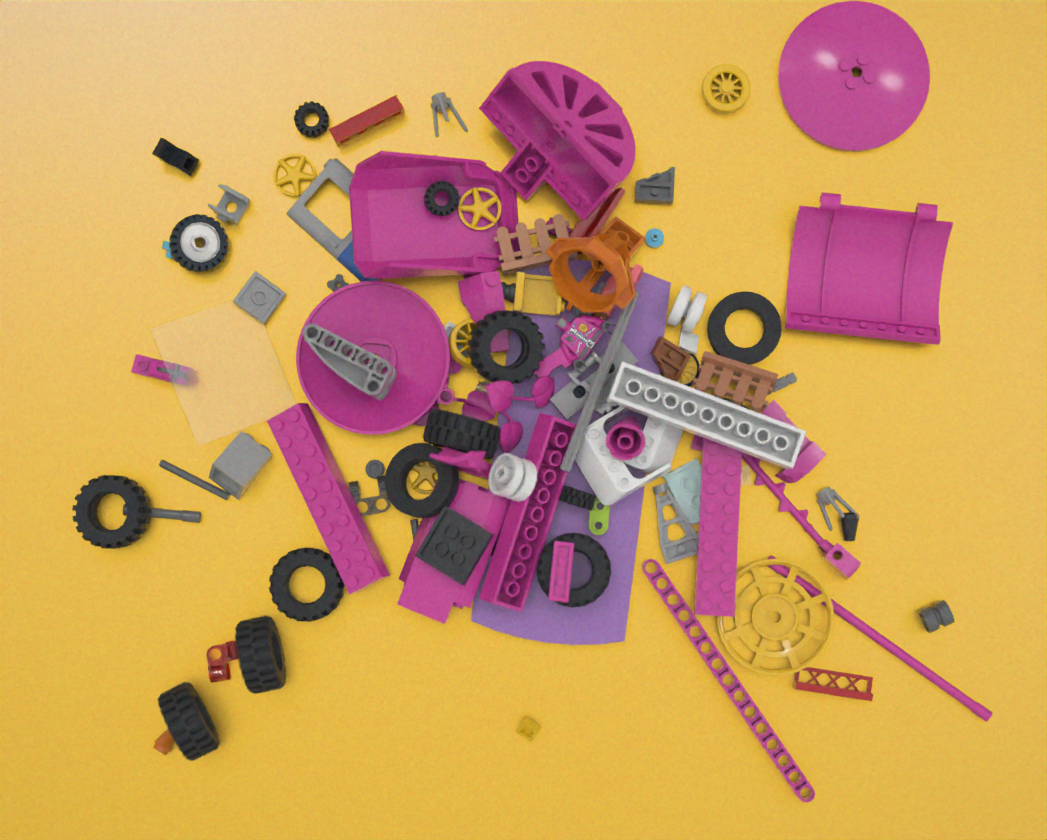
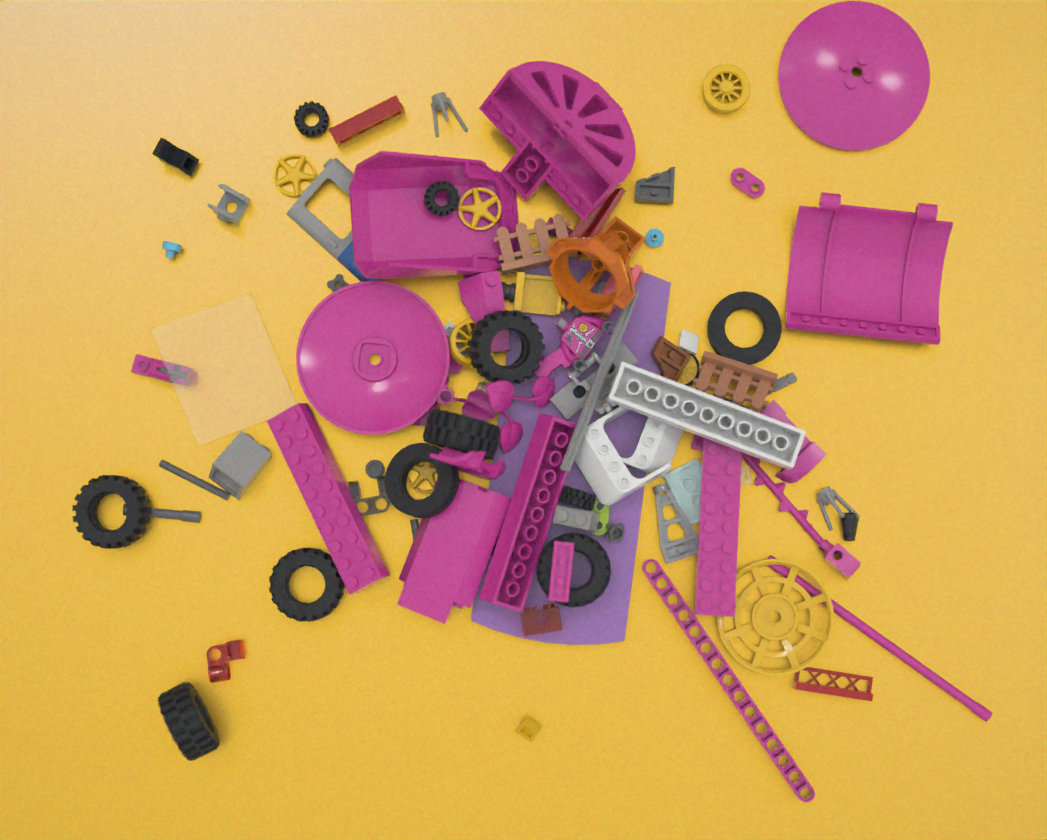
(164, 743): orange cone -> none
(184, 248): wheel -> none
(259, 297): light grey tile -> none
(260, 654): black tyre -> none
(352, 368): light grey panel -> none
(454, 545): black plate -> none
(512, 477): white wheel -> none
(552, 623): none -> clear red brick
(576, 518): none -> light grey brick
(618, 536): none -> dark grey plate
(626, 438): dark pink cone -> none
(688, 309): white wheel -> none
(745, 185): none -> dark pink plate
(939, 615): dark grey wheel -> none

